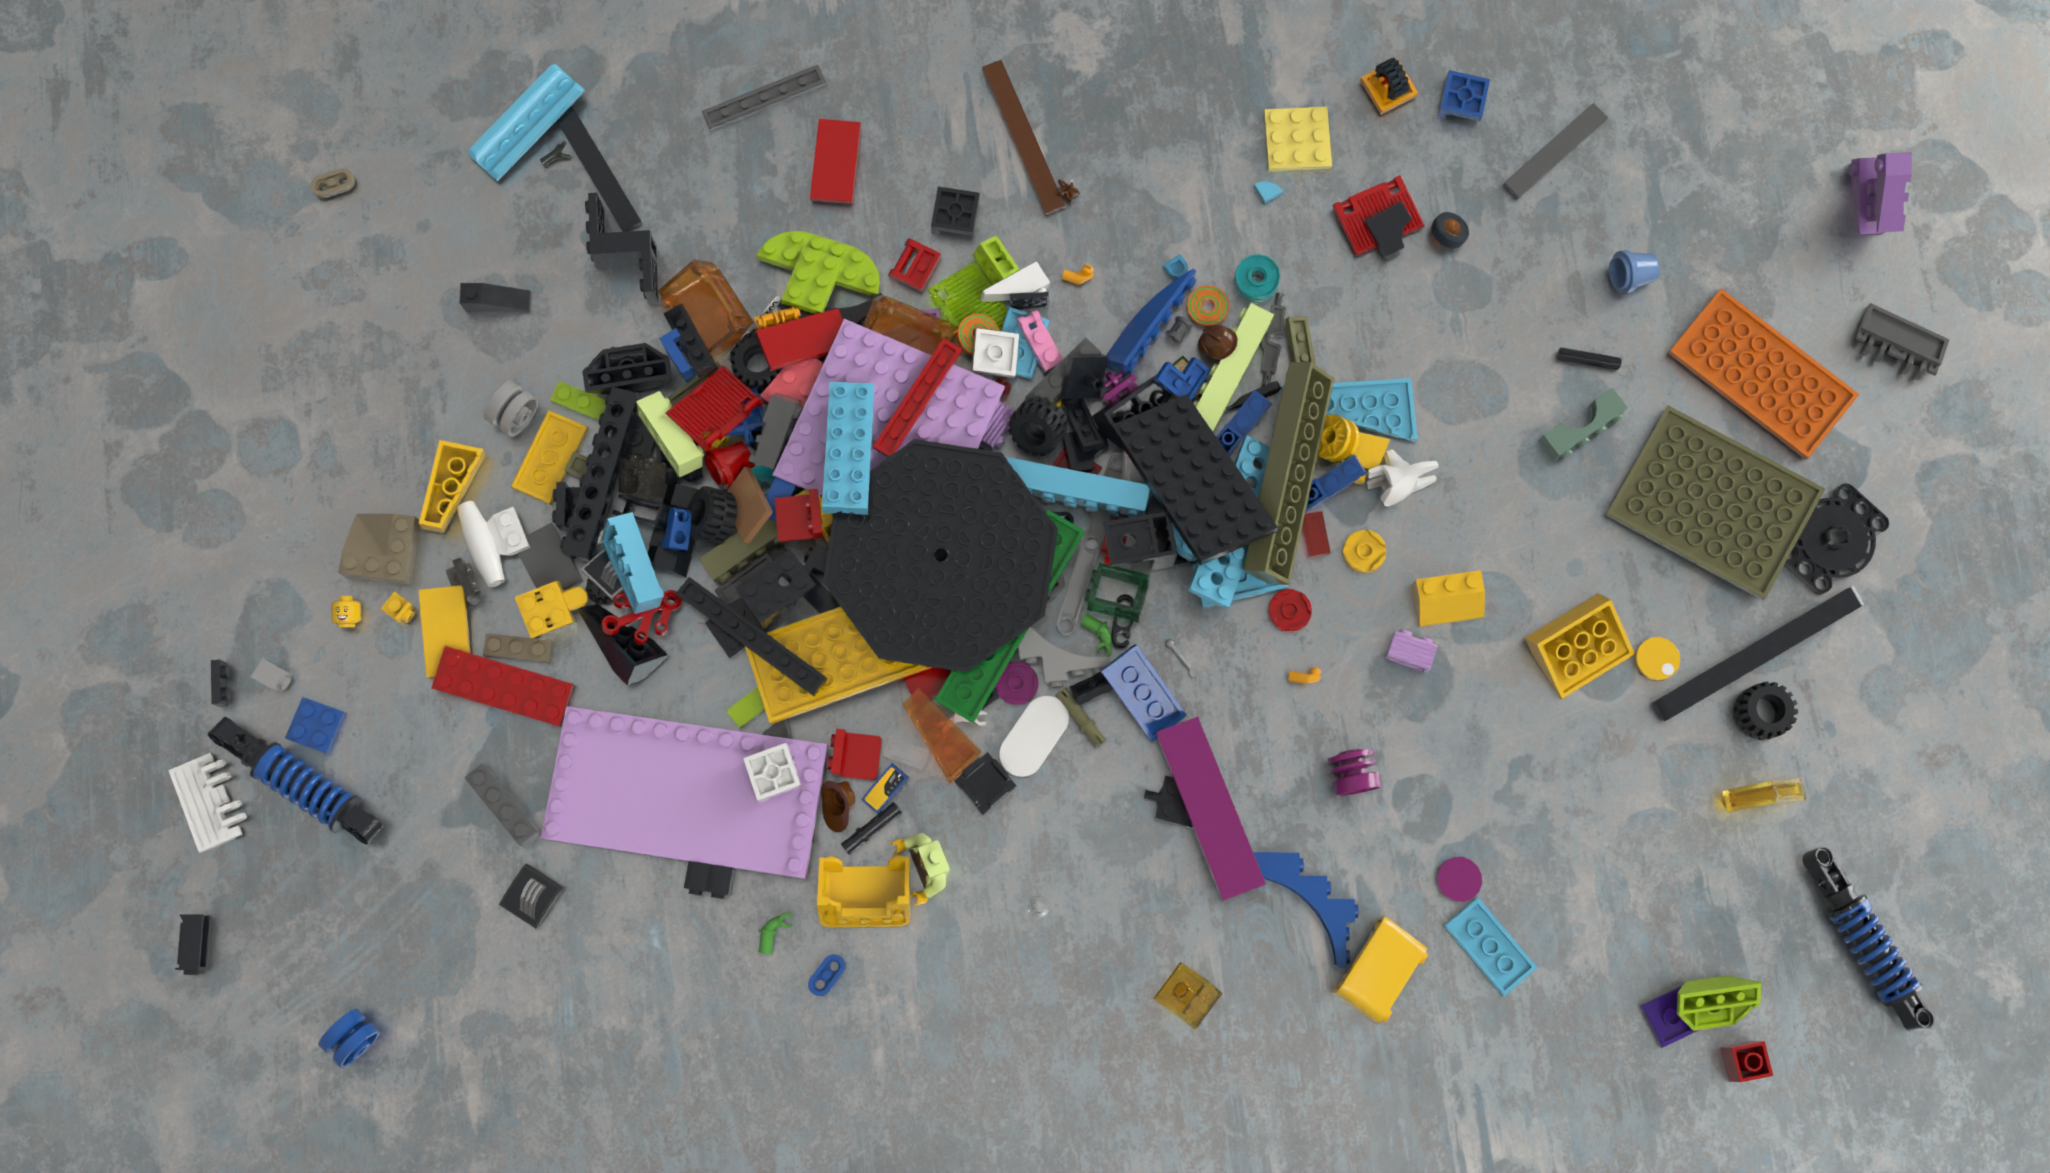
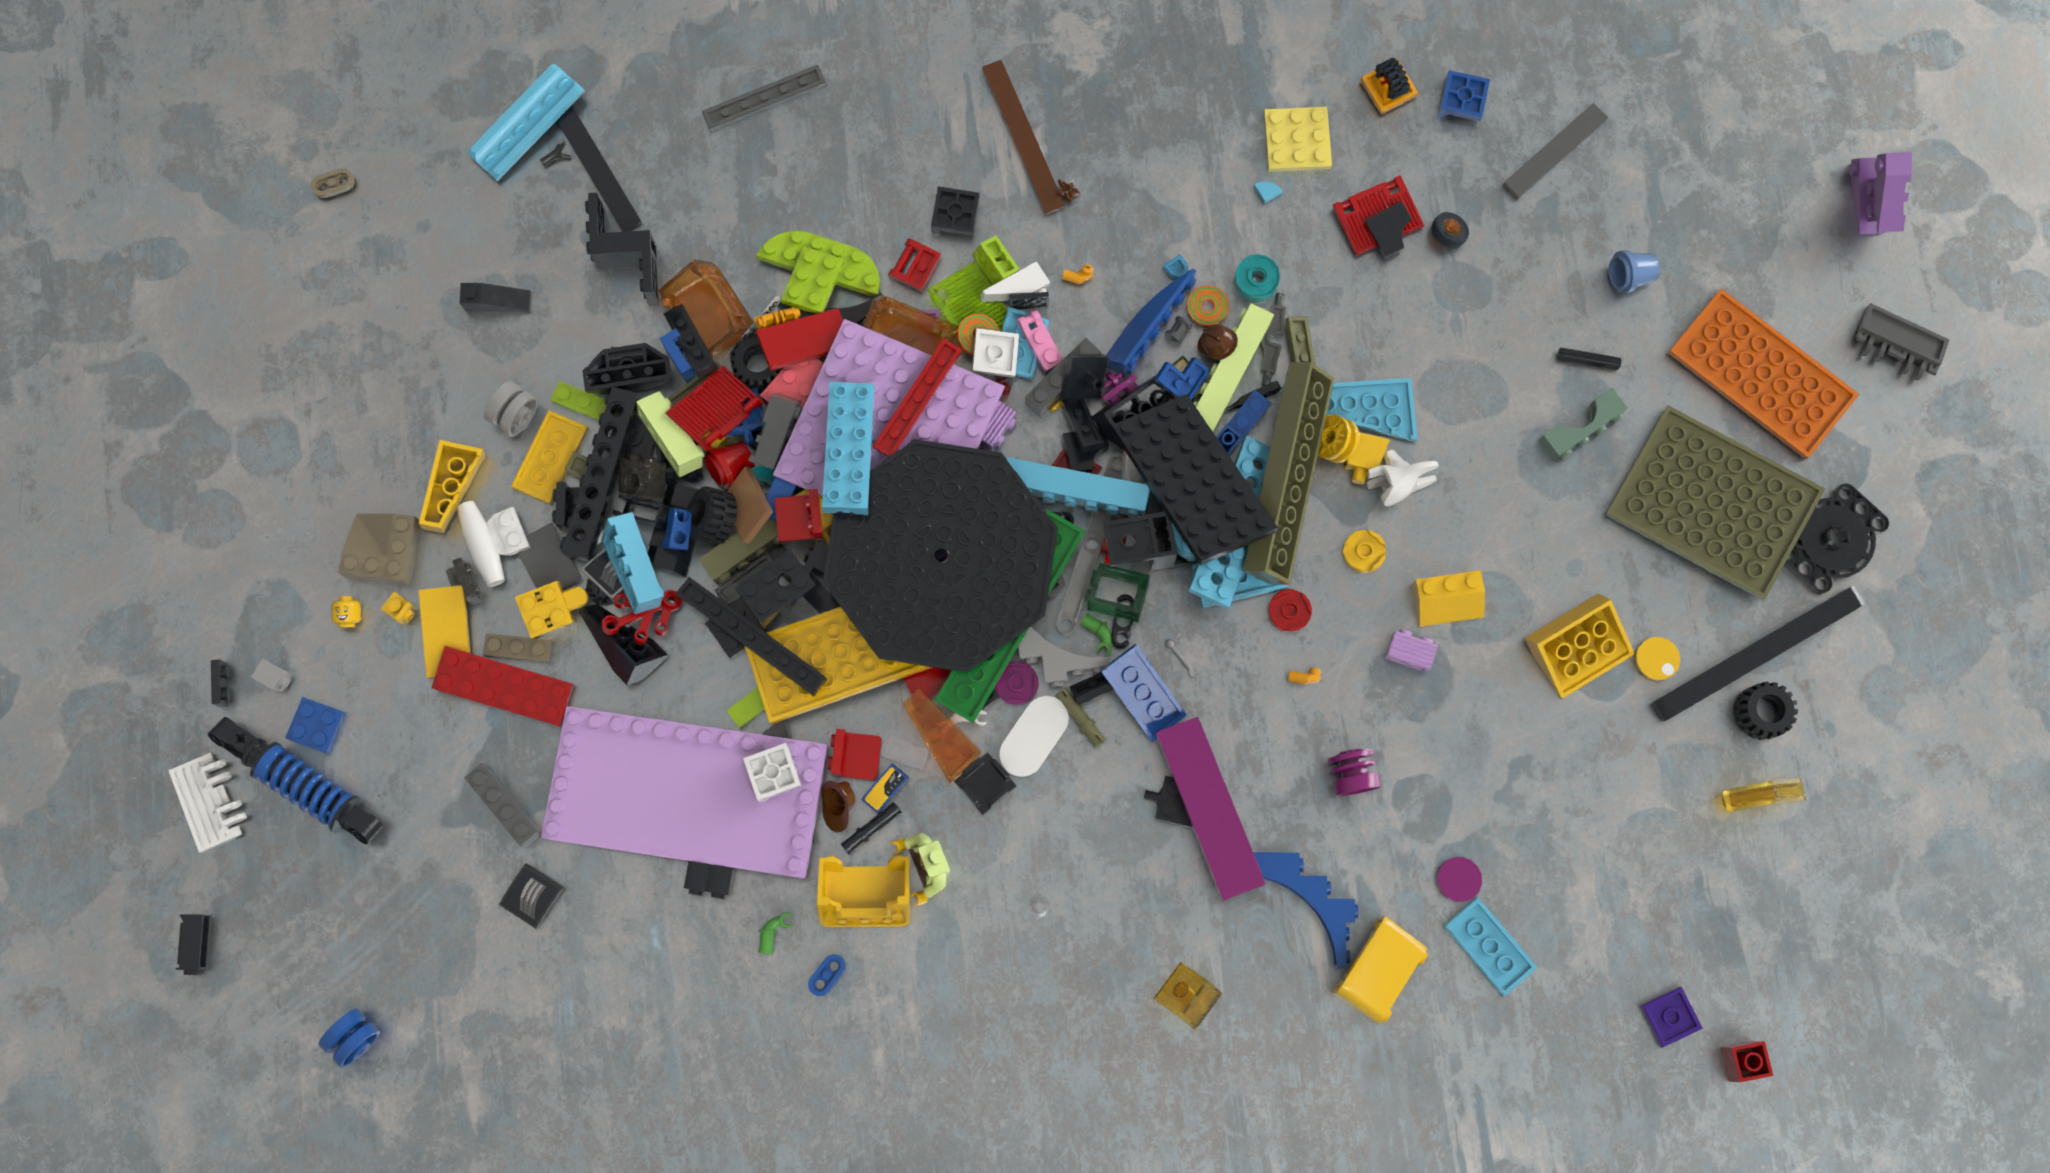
(835, 161): red tile -> none
(1031, 437): black tyre -> none
(1315, 535): clear red tile -> none
(1334, 481): blue slope -> none
(1717, 1001): lime wedge -> none
(1869, 940): piece -> none

